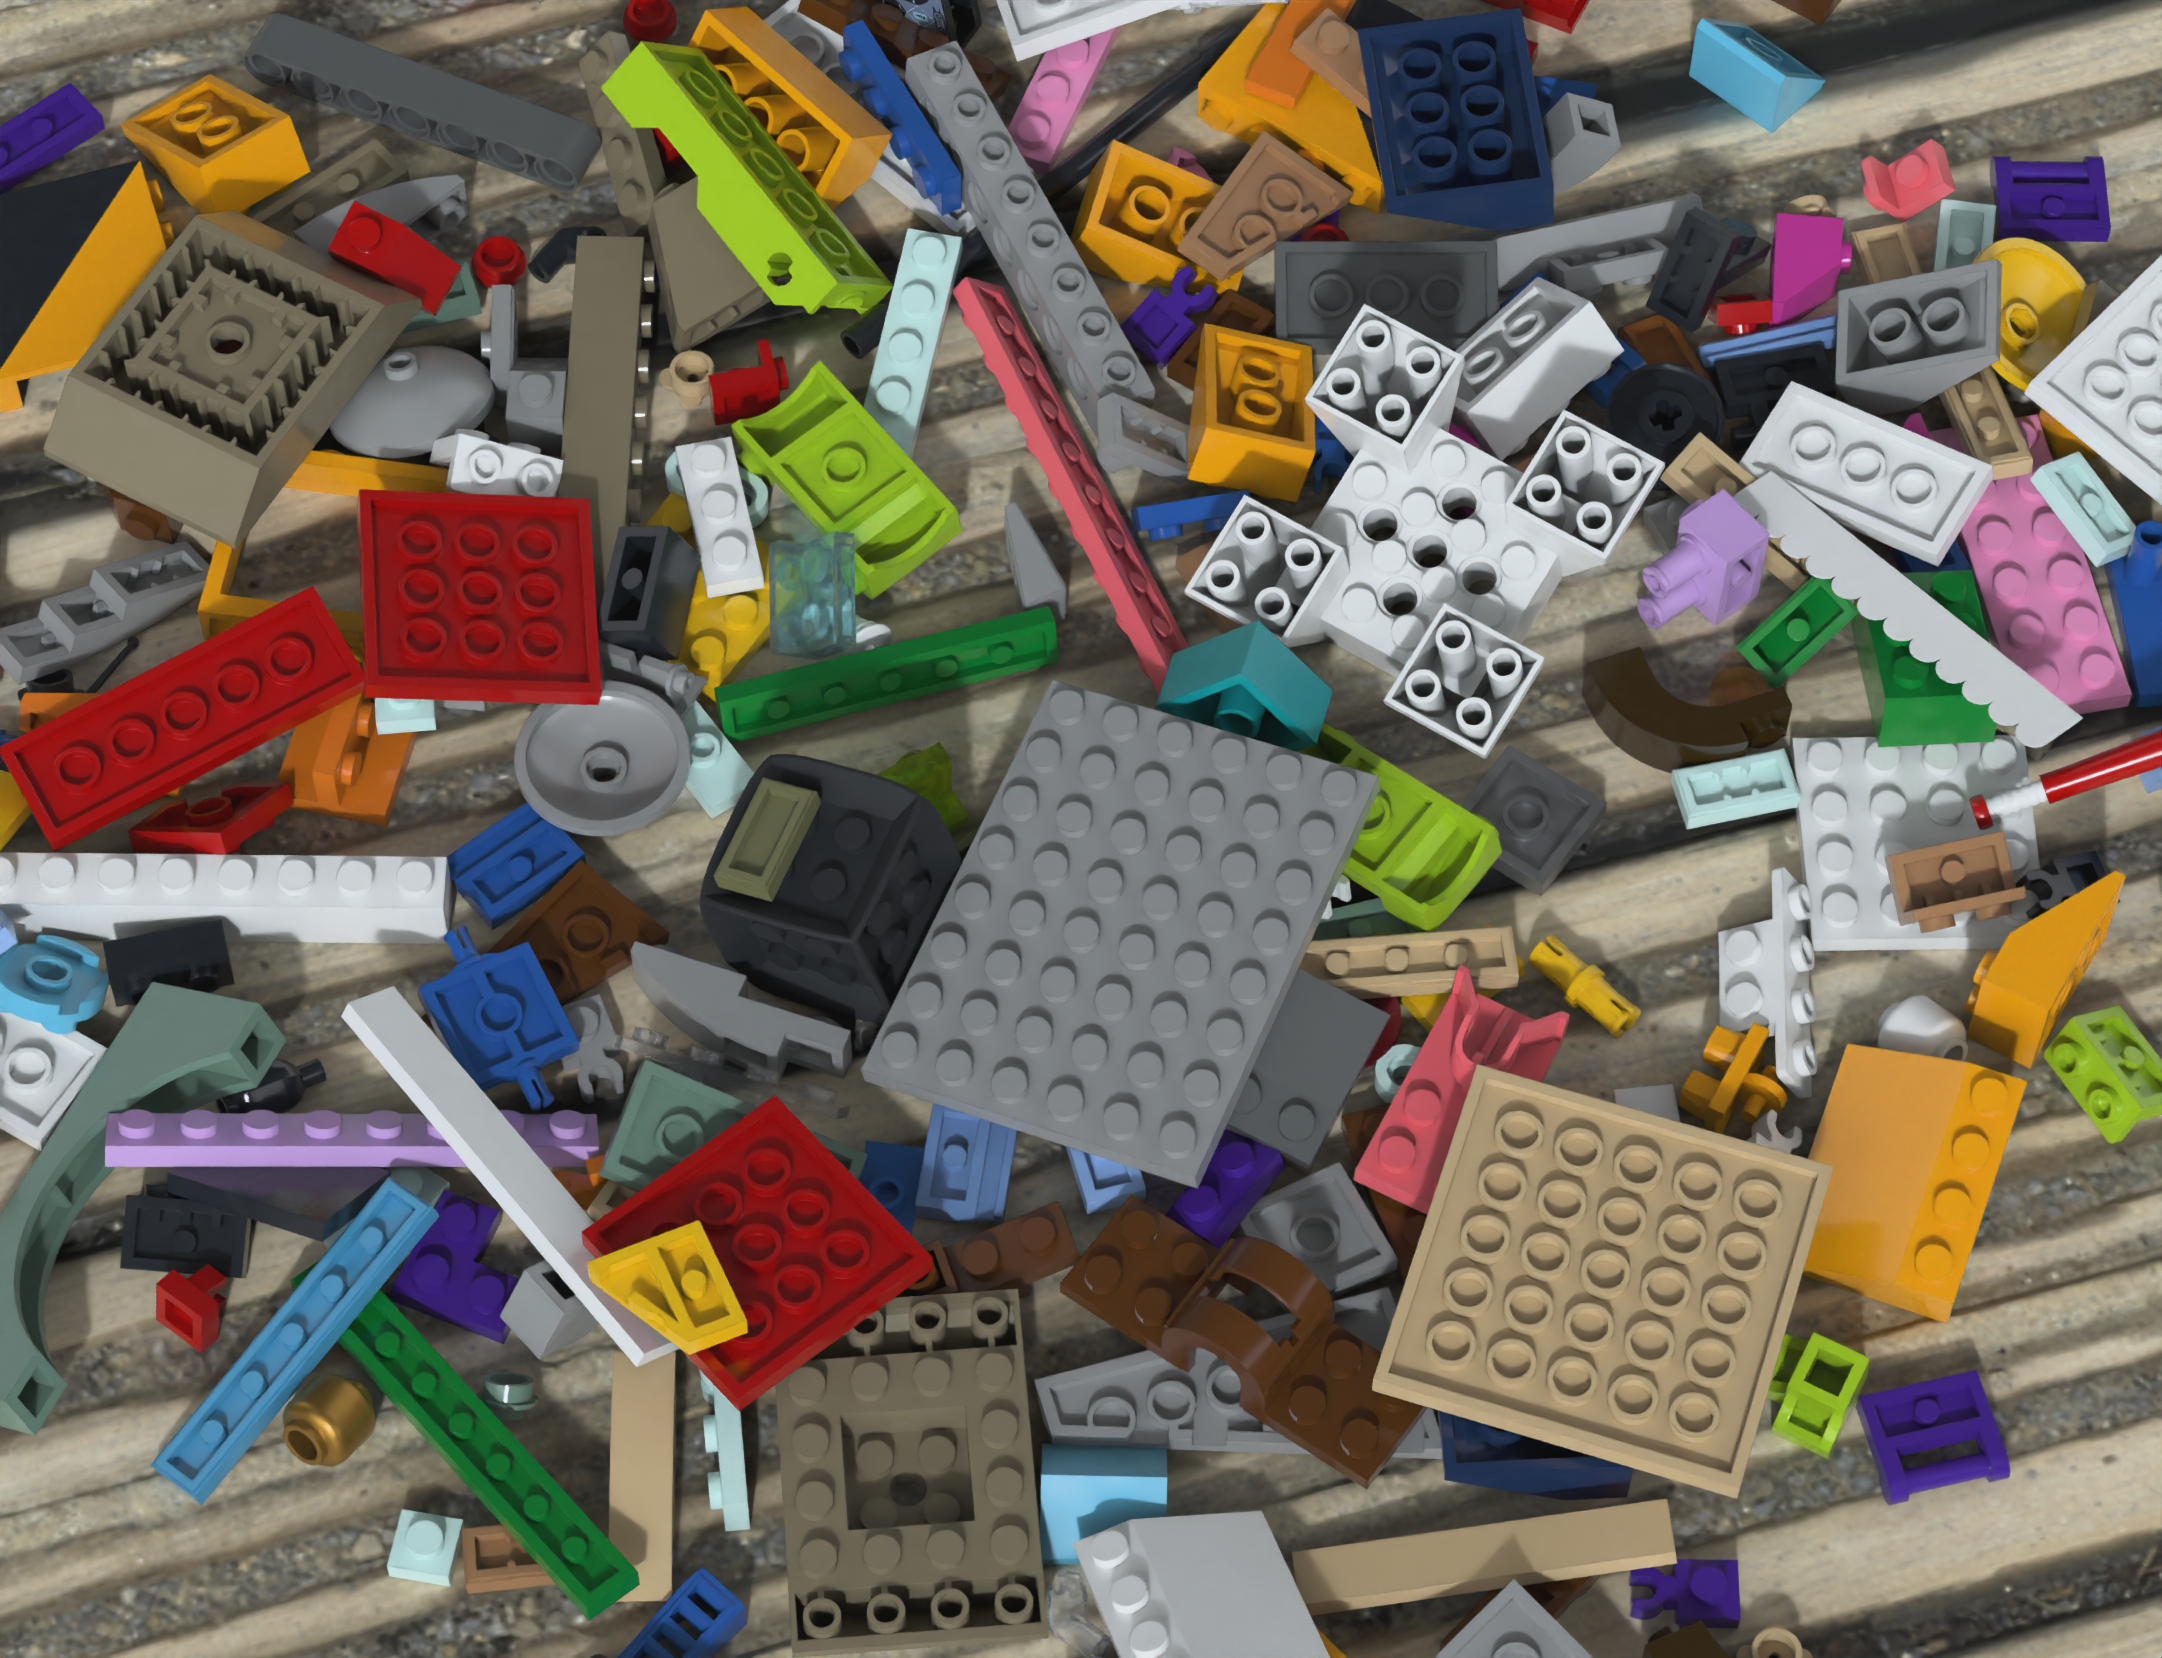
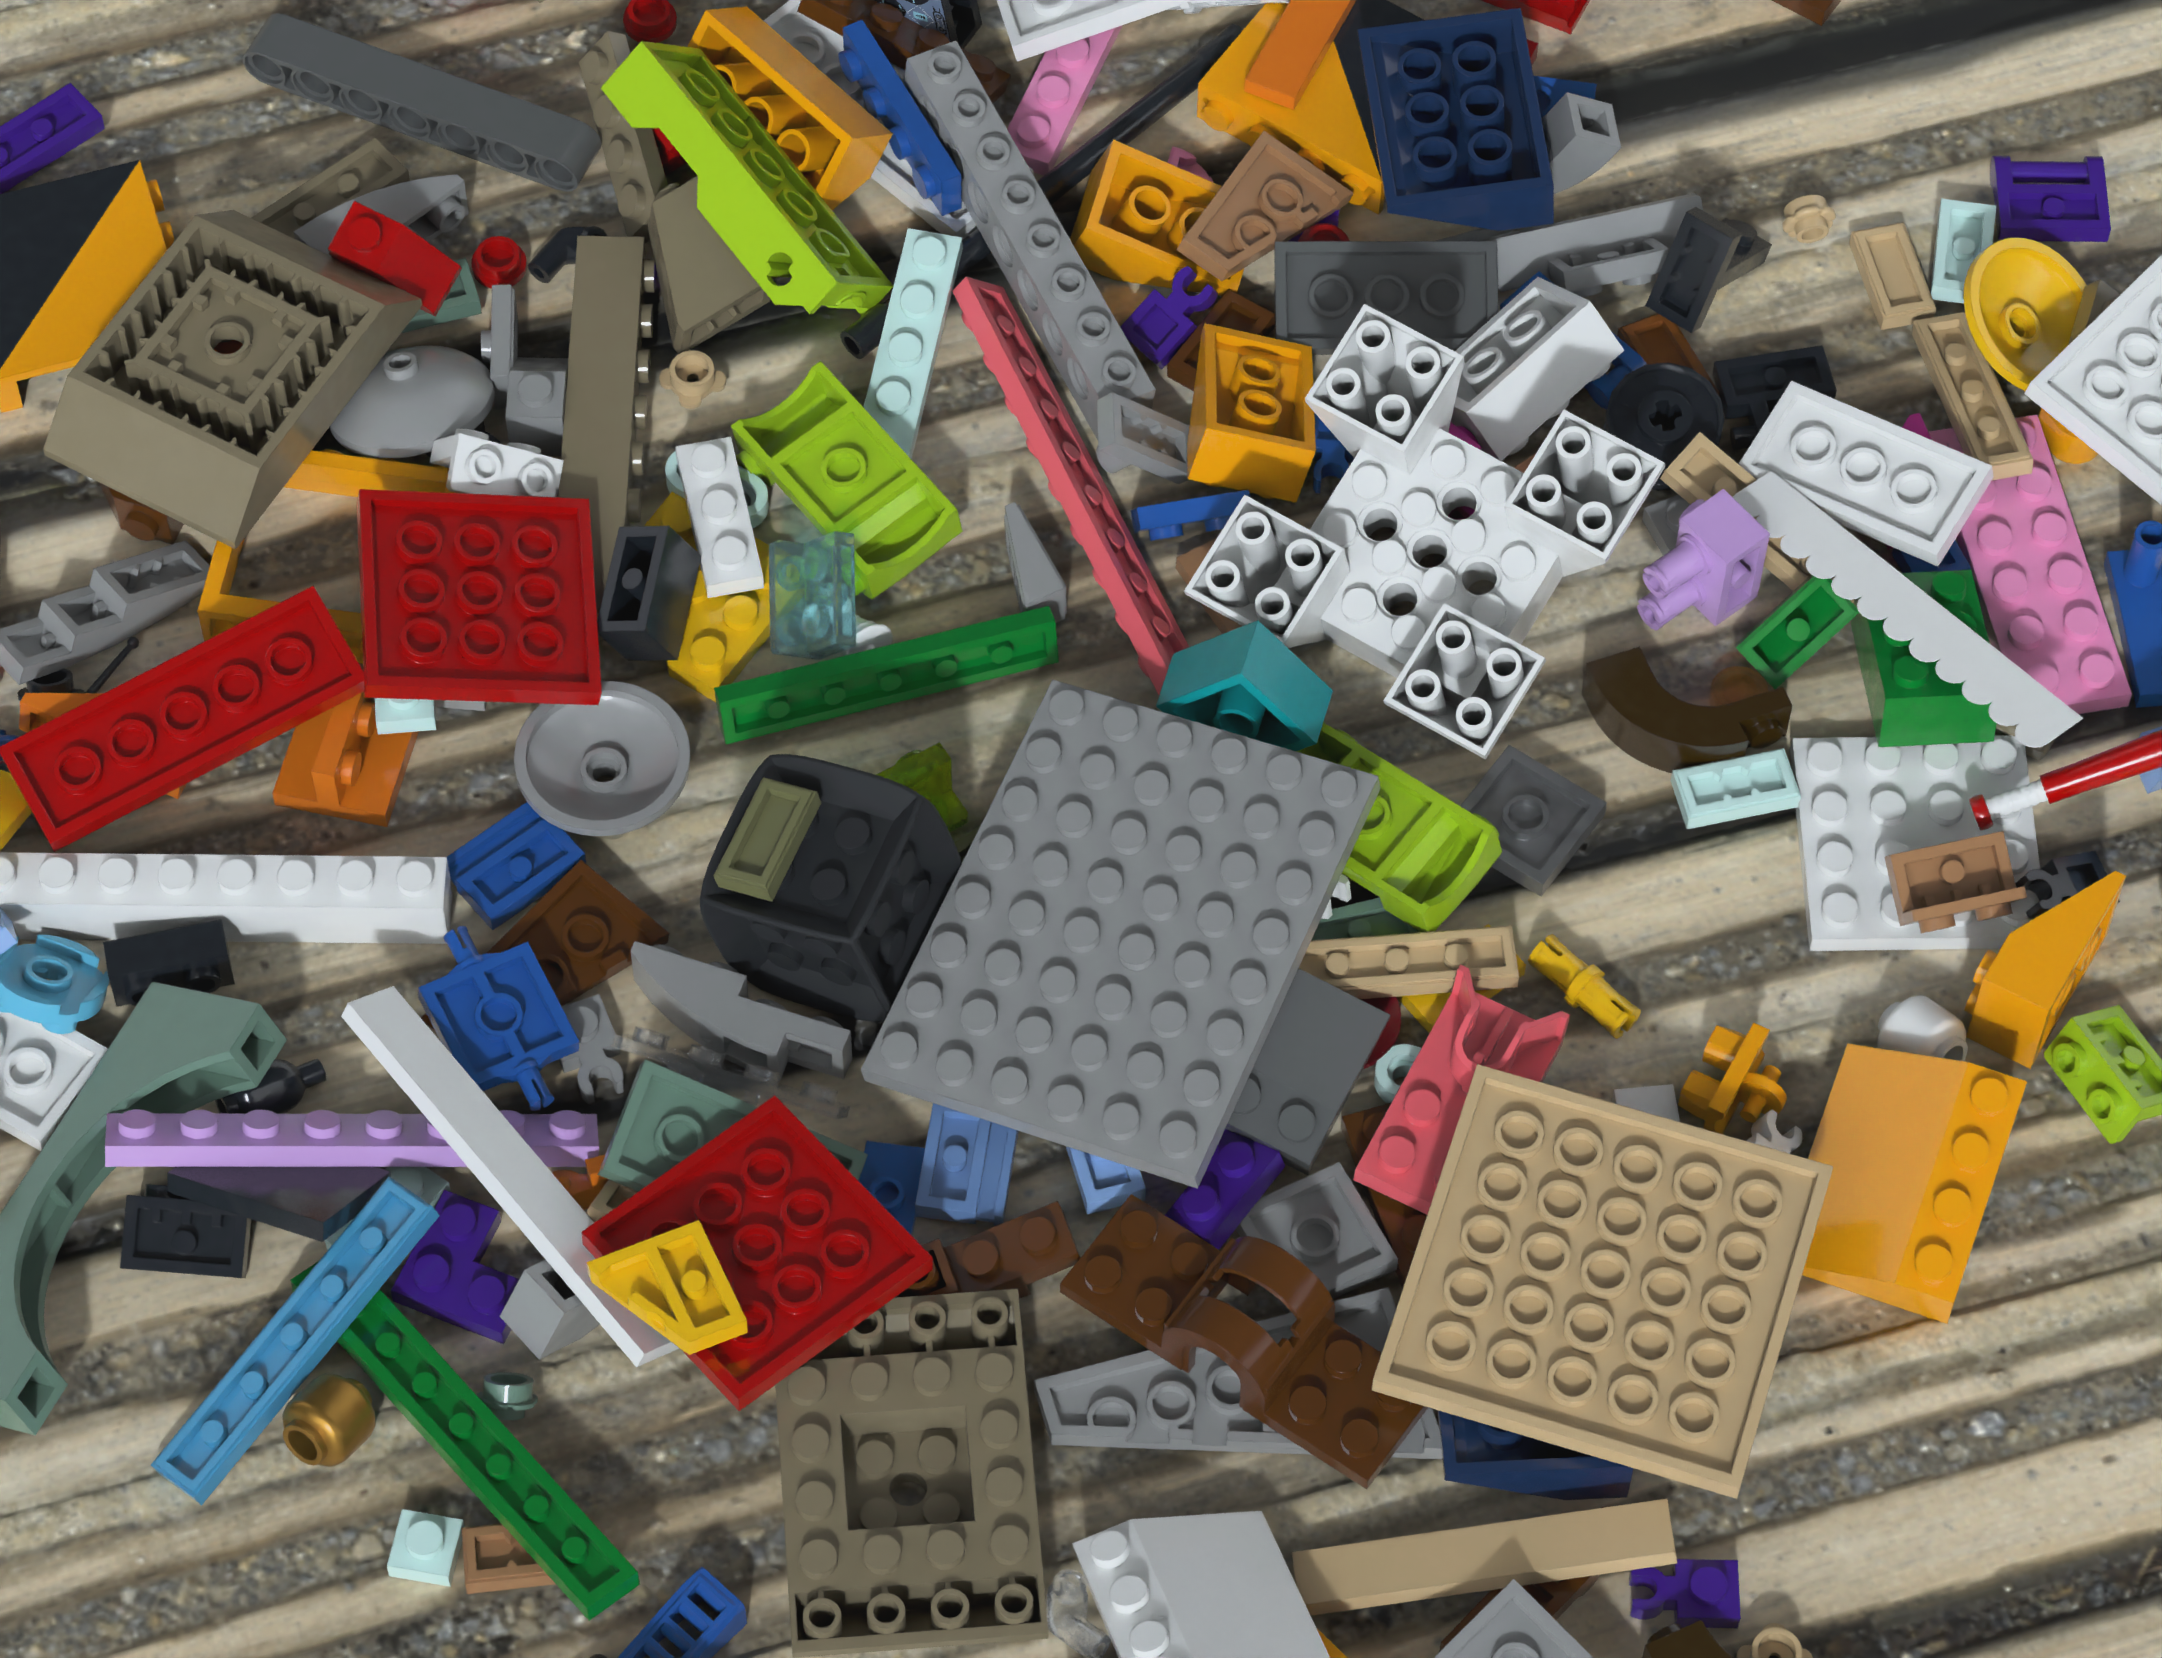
(191, 1305): red tile -> none
(214, 823): red plate -> none
(219, 146): light orange slope -> none
(644, 1472): tan slope -> none
(666, 680): light grey hinge -> none
(716, 768): light aqua plate -> none
(725, 1436): light aqua plate -> none
(748, 391): red bracket -> none
(1094, 1490): medium azure slope -> none
(1334, 54): medium nougat plate -> none
(1740, 312): red plate -> none
(1751, 72): medium azure slope -> none
(1767, 980): white bracket -> none
(1777, 339): medium blue axle -> none
(1805, 265): dark pink slope -> none
(1817, 1390): lime brick -> none
(1909, 182): coral bracket -> none
(1916, 336): light grey slope -> none
(1928, 1418): dark purple plate -> none
(2085, 508): light aqua plate -> none

